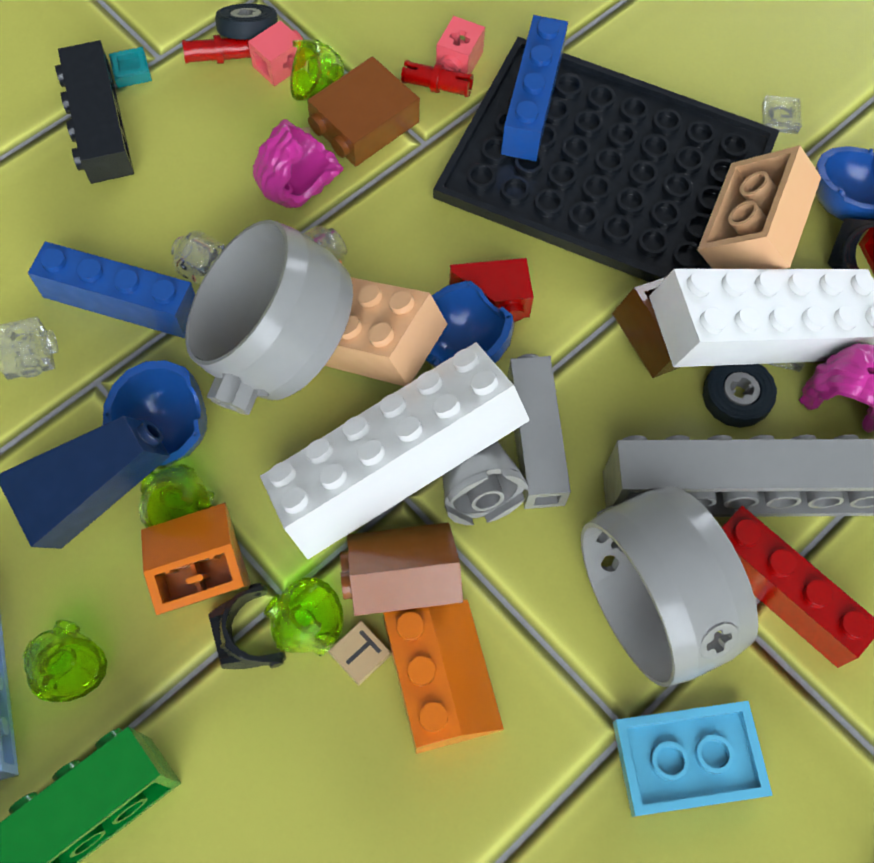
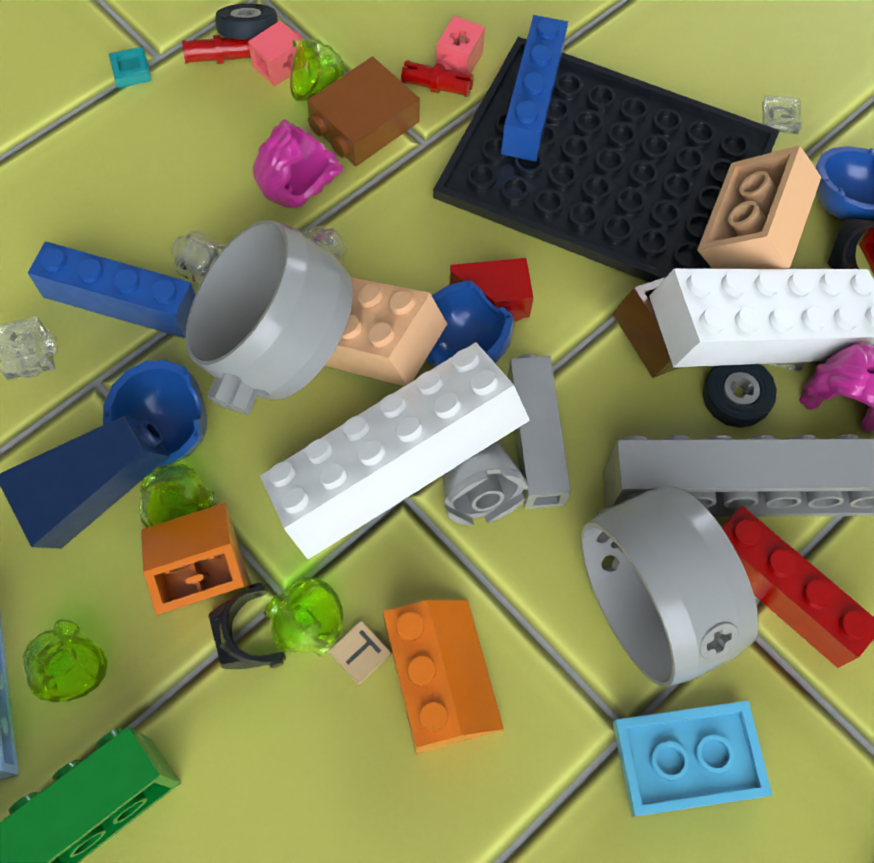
(94, 112): black brick -> none
(401, 569): dark orange brick -> none

